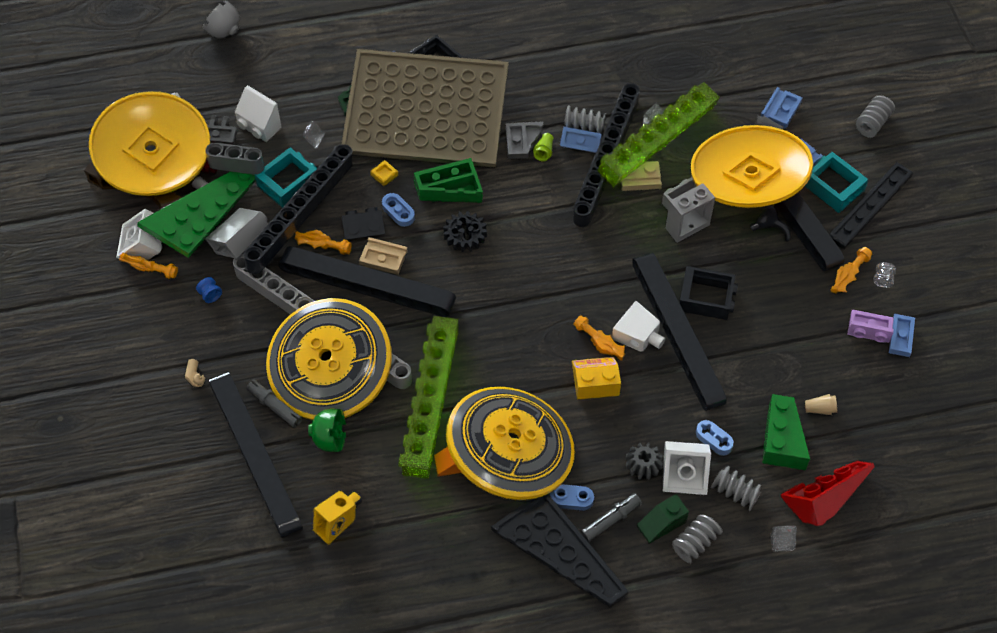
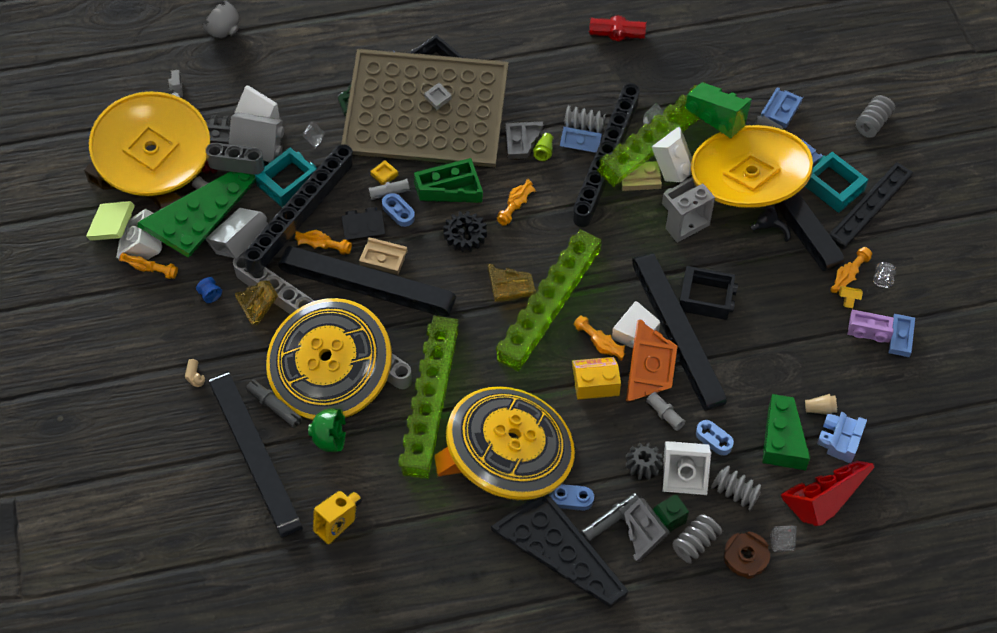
(110, 221): none -> yellowish green tile
(176, 83): none -> light grey plate
(257, 133): none -> light grey brick
(257, 300): none -> clear yellow wing
(395, 187): none -> light grey pin
(437, 96): none -> light grey plate
(510, 283): none -> clear yellow wing
(516, 198): none -> light orange piece
(517, 355): none -> clear neon green brick
(617, 28): none -> red piece
(644, 528): none -> flat silver wing
(651, 363): none -> orange wing
(665, 411): none -> light grey pin
(673, 156): none -> white slope
(718, 109): none -> green wedge
(751, 566): none -> reddish brown plate
(846, 436): none -> light blue hips
(850, 295): none -> yellow tile

